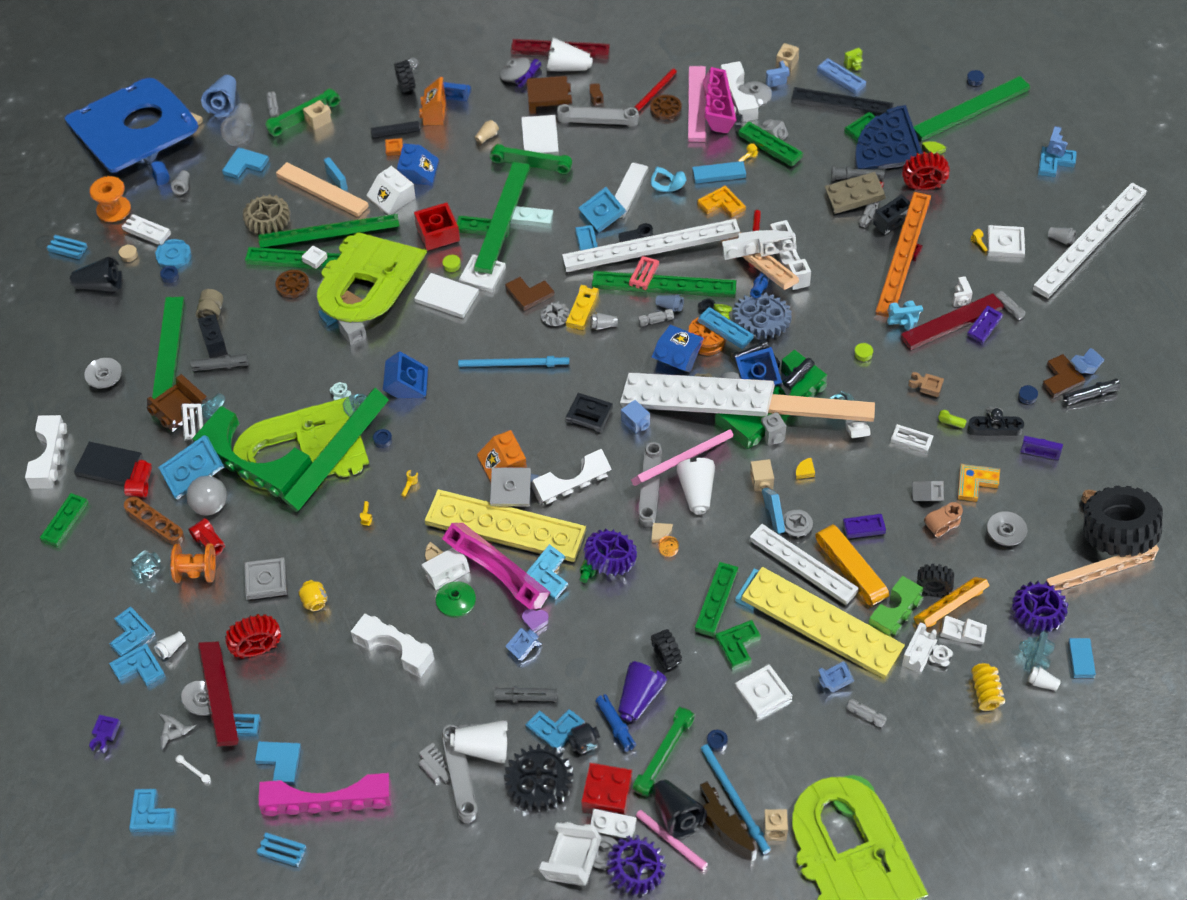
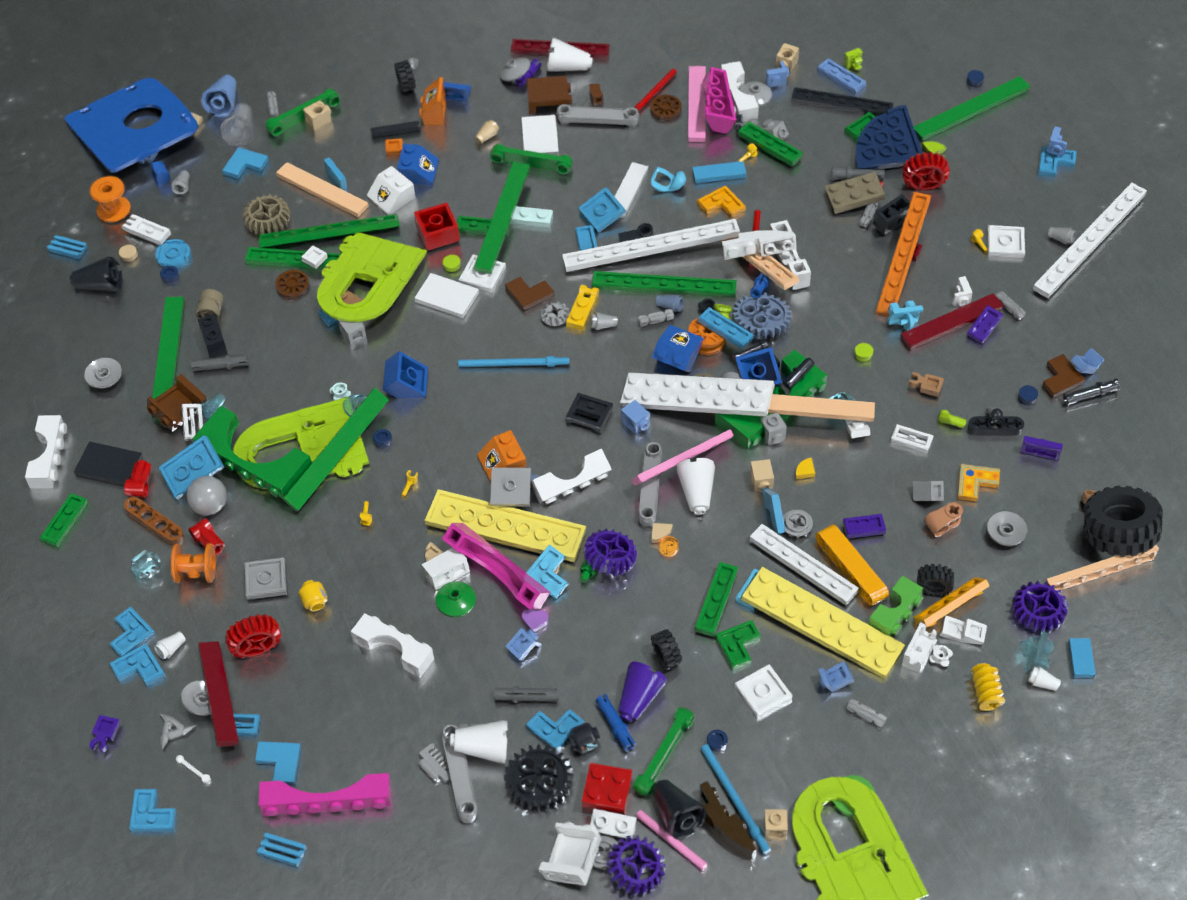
(639, 283): coral tile -> none

